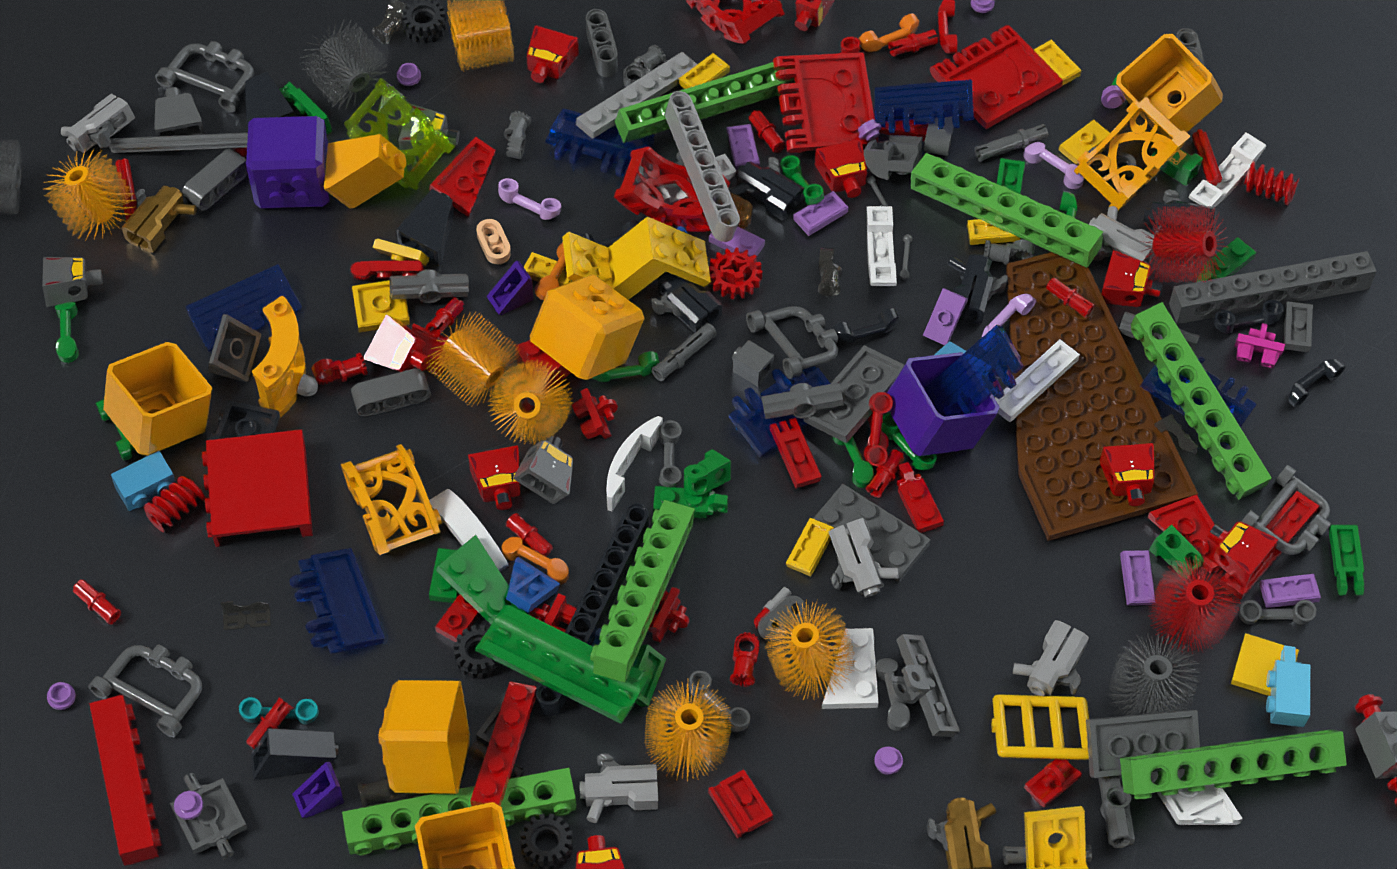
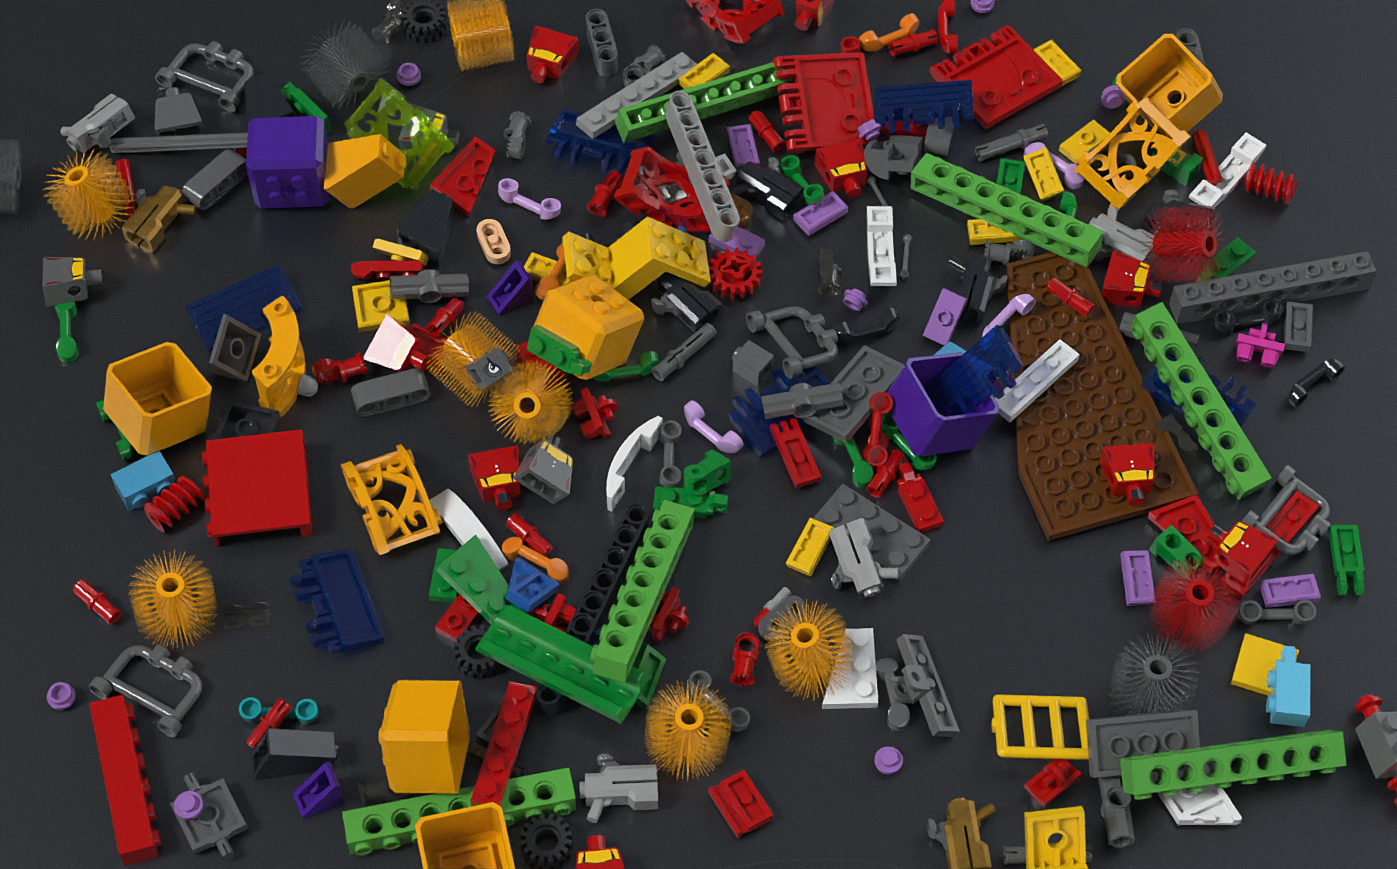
(172, 598): none -> light orange piece
(489, 367): none -> dark grey brick
(557, 351): none -> green hinge
(605, 193): none -> red connector
(728, 443): none -> lavender bar
(855, 299): none -> medium lavender plate
(1043, 174): none -> yellow plate
(1057, 661): light grey piece -> none

